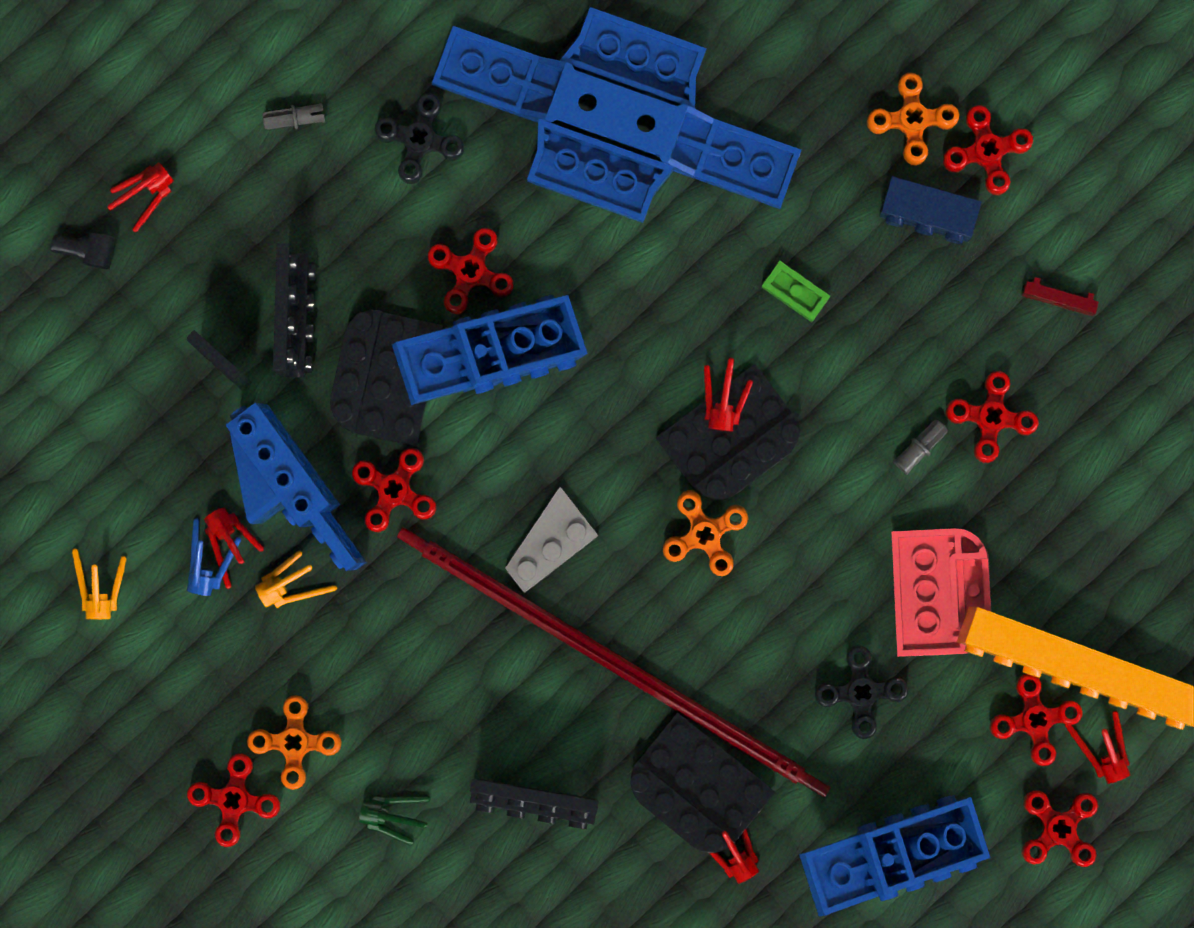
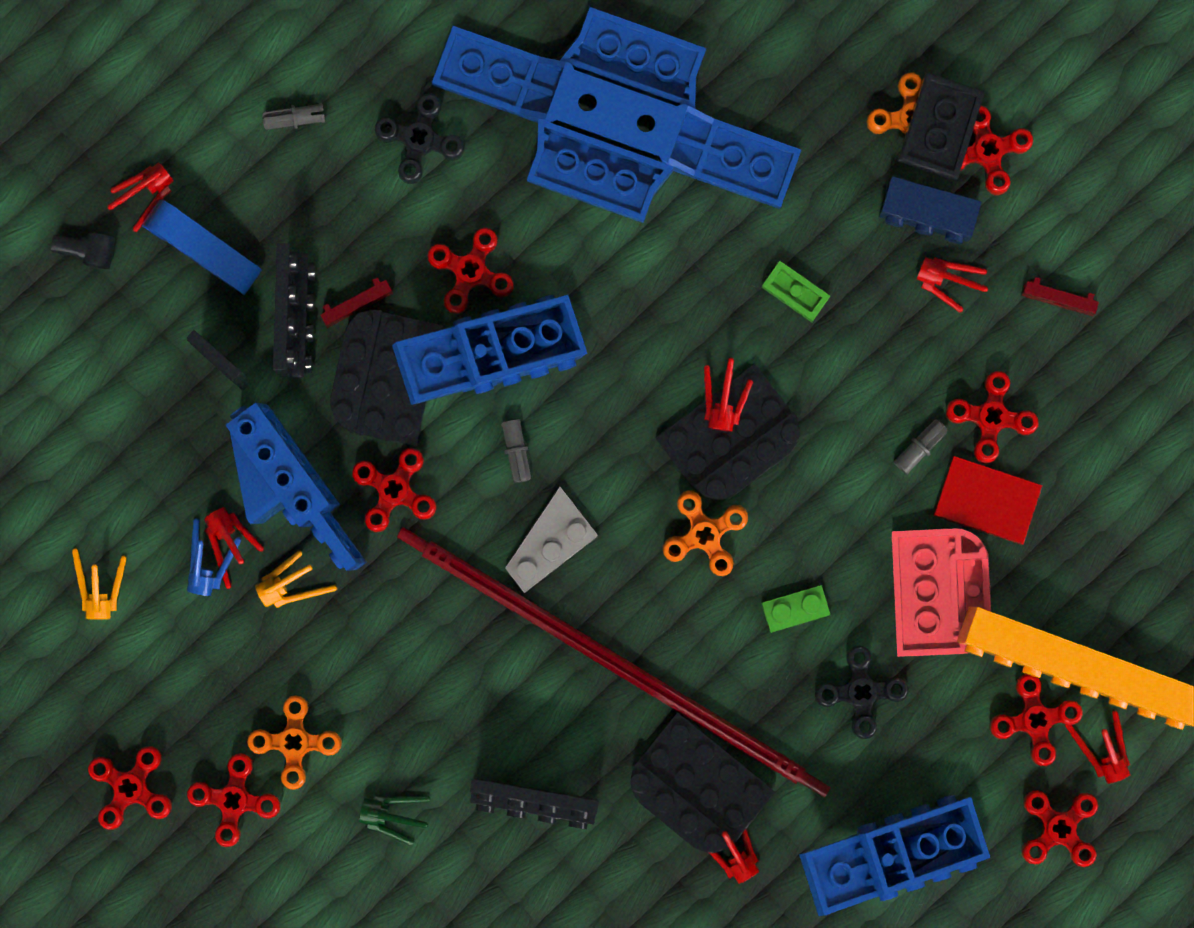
(123, 799): none -> red gear
(201, 246): none -> blue beam
(356, 304): none -> dark red piece
(516, 451): none -> dark grey axle
(795, 609): none -> bright green plate
(935, 270): none -> red plant
(940, 126): none -> black tile
(987, 500): none -> red tile

